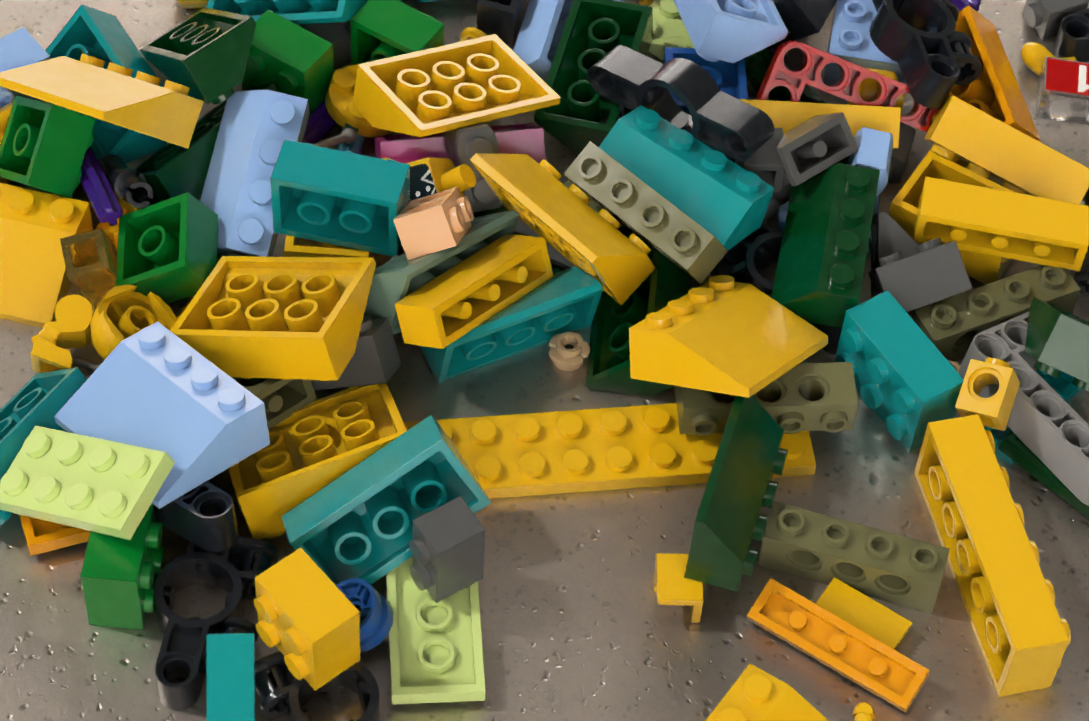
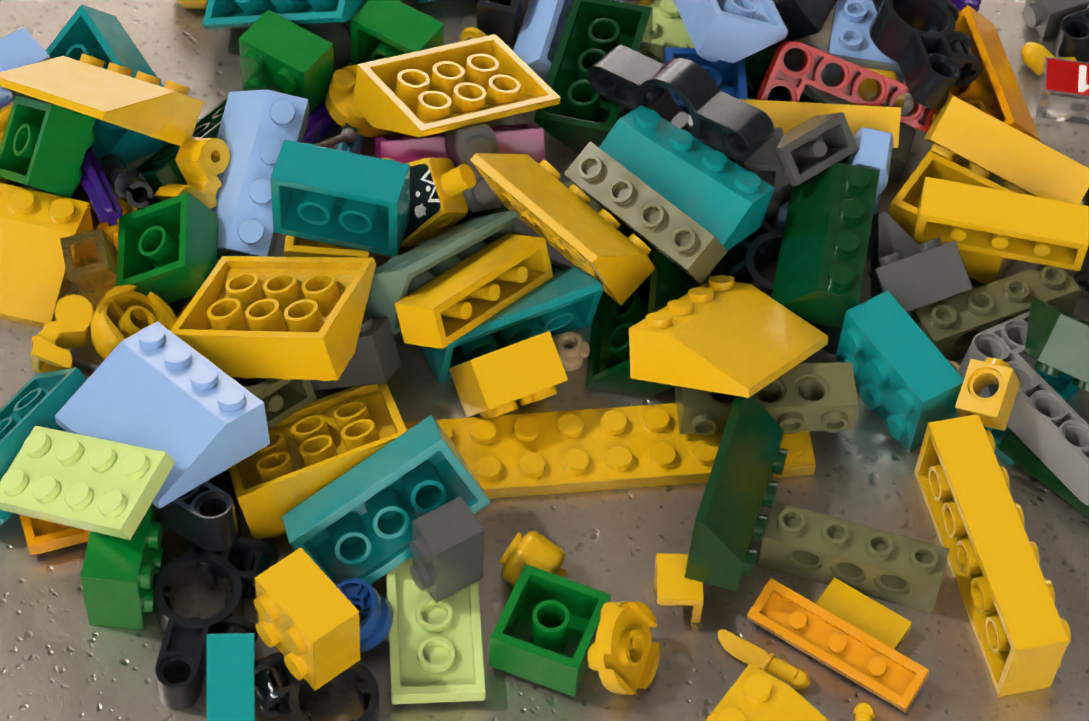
(199, 163): none -> yellow leg
(204, 53): dark green slope -> none
(433, 222): light nougat brick -> none
(512, 373): none -> yellow brick
(534, 551): none -> yellow head
(547, 630): none -> green brick
(625, 647): none -> yellow plate
(750, 653): none -> yellow piece

